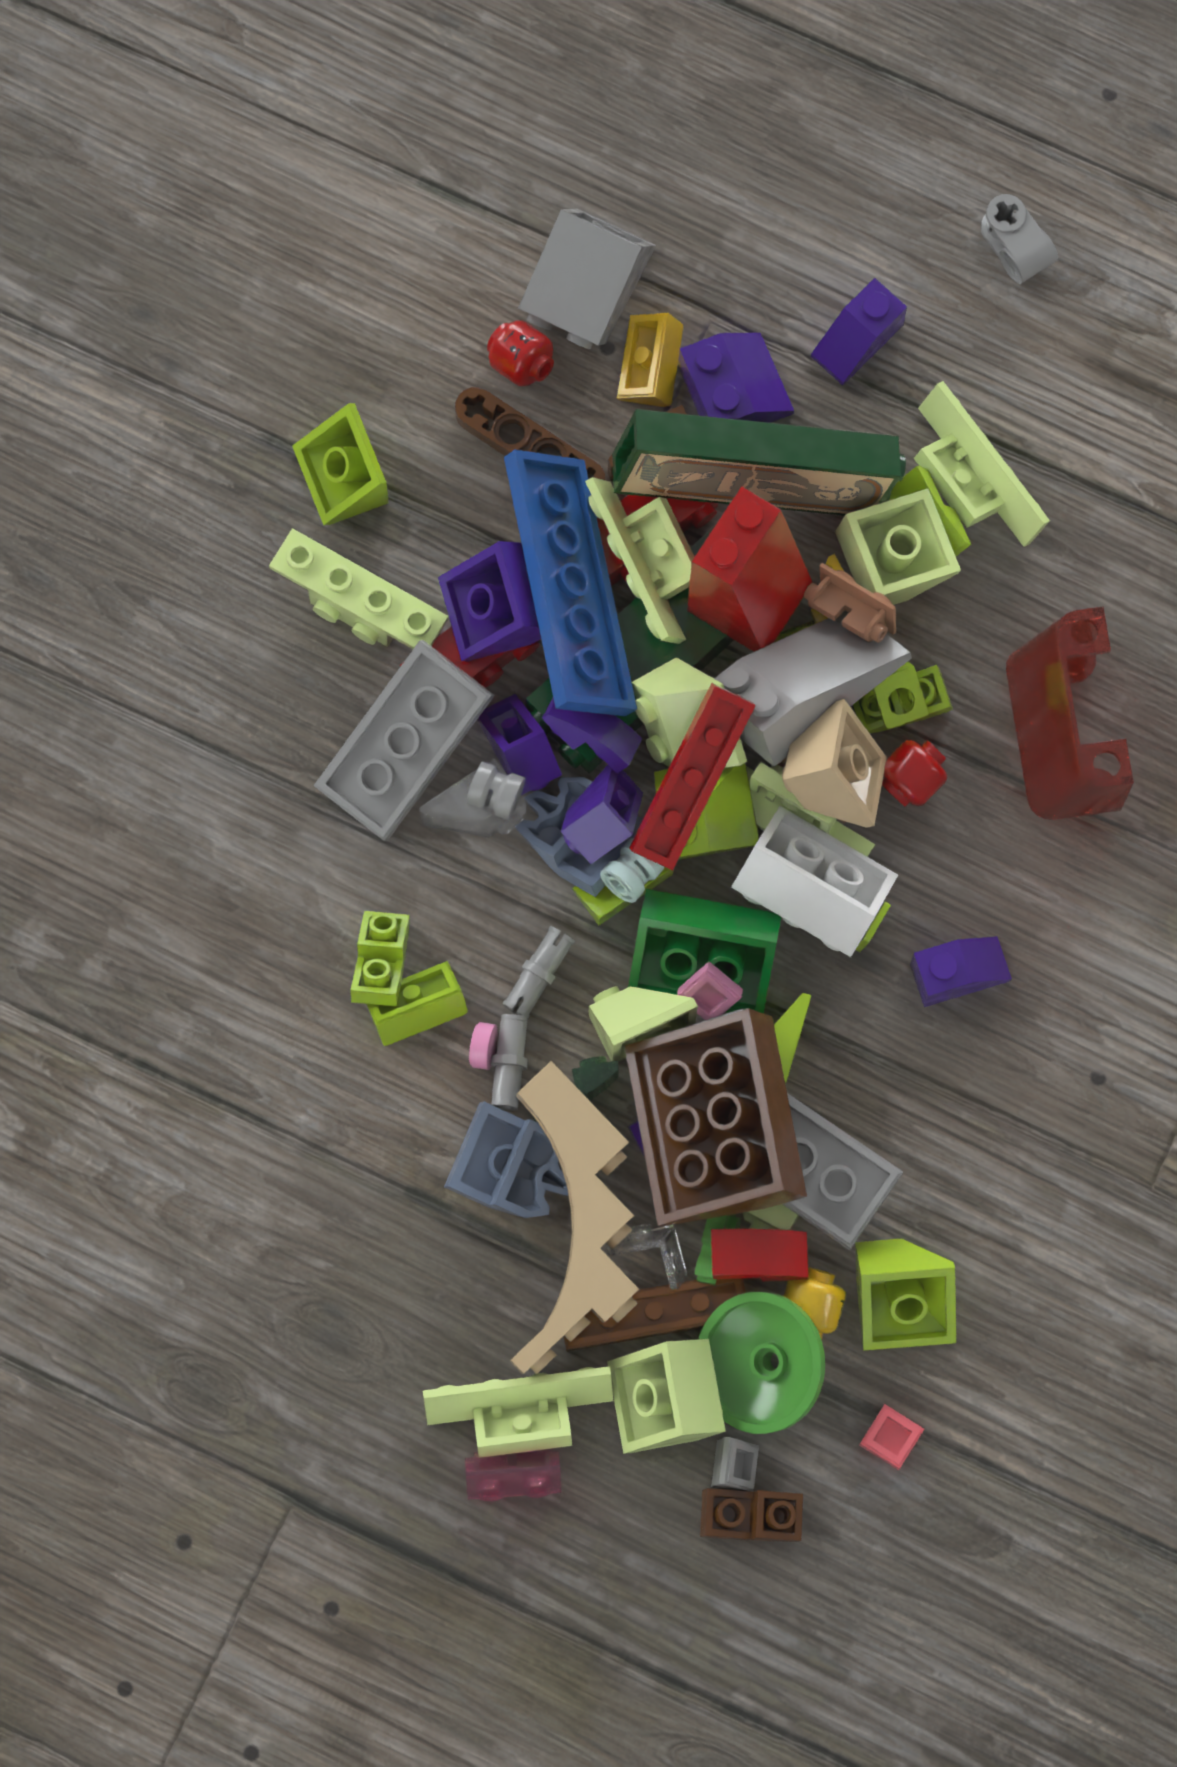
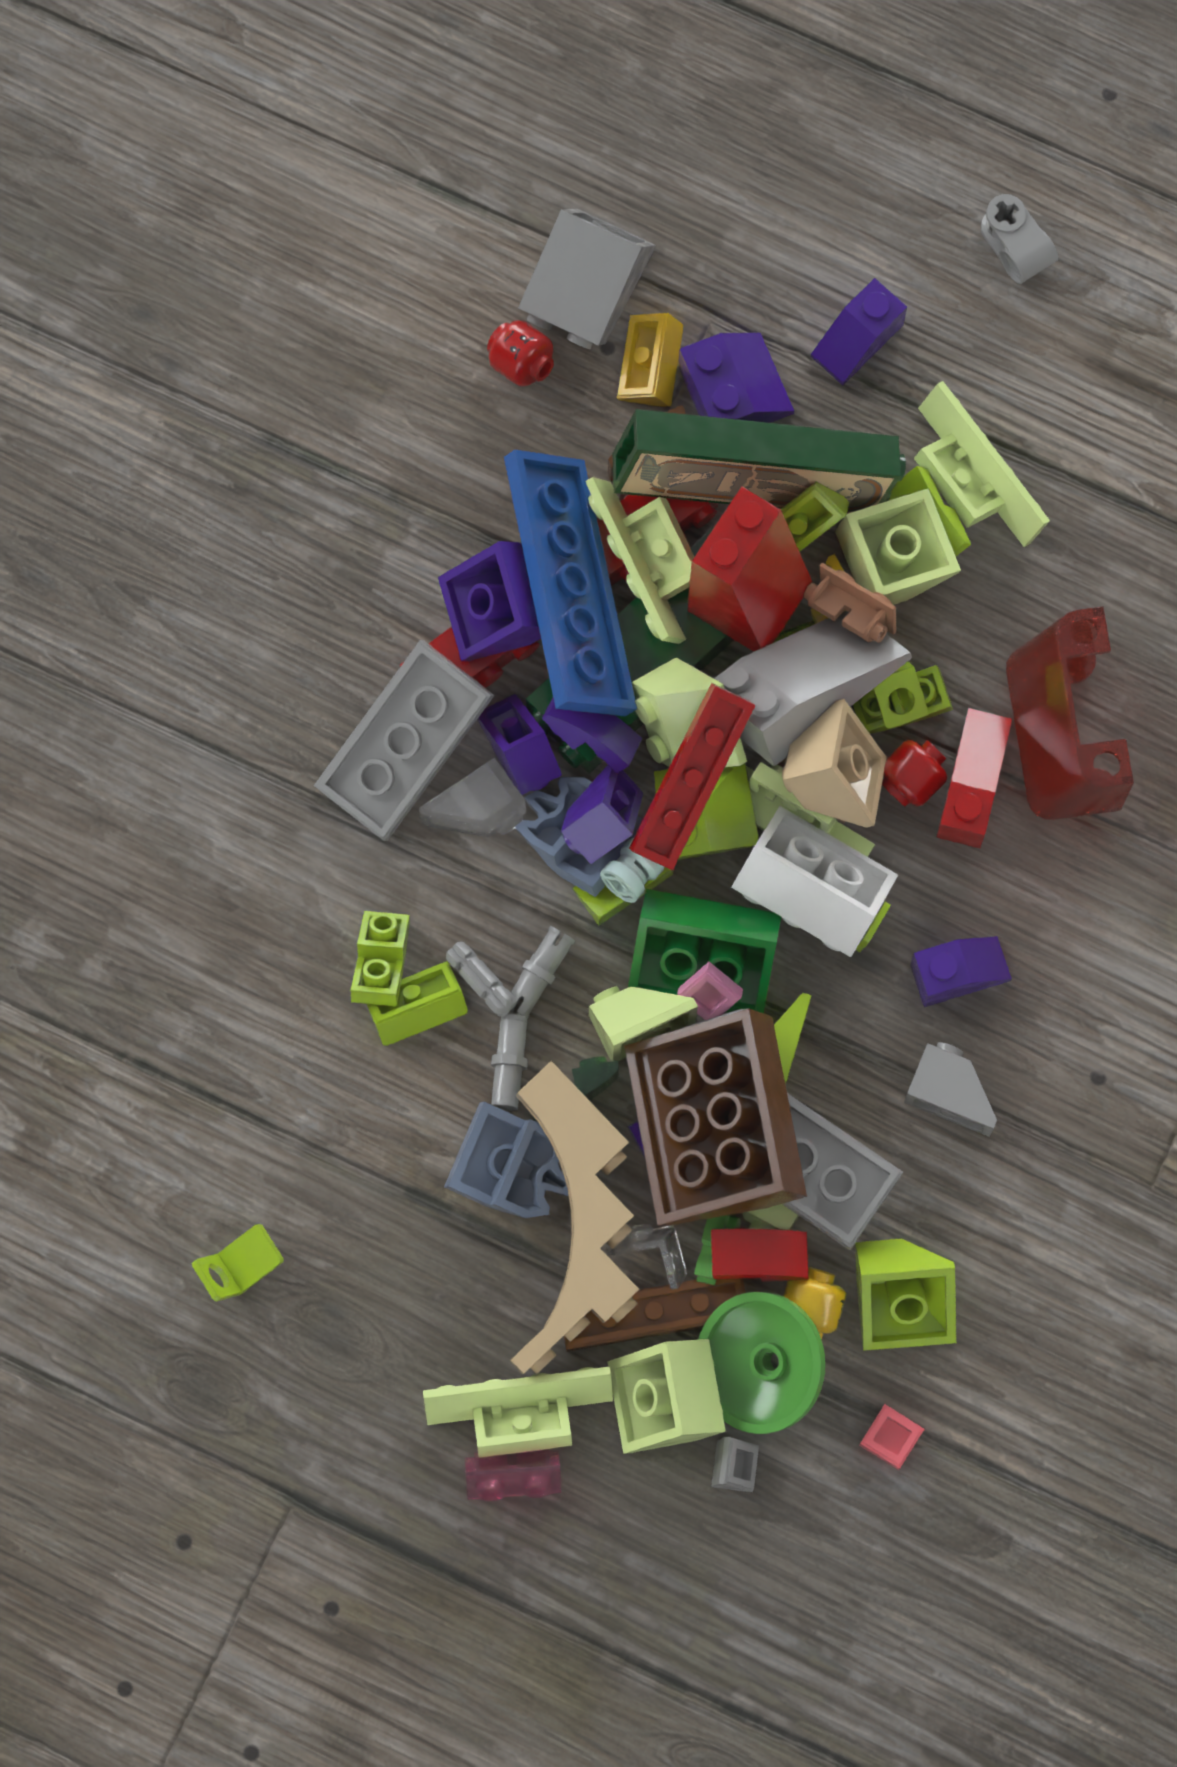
(239, 1264): none -> lime bracket
(341, 467): lime slope -> none
(355, 595): yellowish green bracket -> none
(481, 978): none -> light grey axle
(483, 1045): bright pink tile -> none
(495, 790): light grey wheel -> none
(535, 435): reddish brown beam -> none
(751, 1515): reddish brown slope -> none
(814, 513): none -> lime slope
(951, 1089): none -> light grey slope
(974, 778): none -> slope

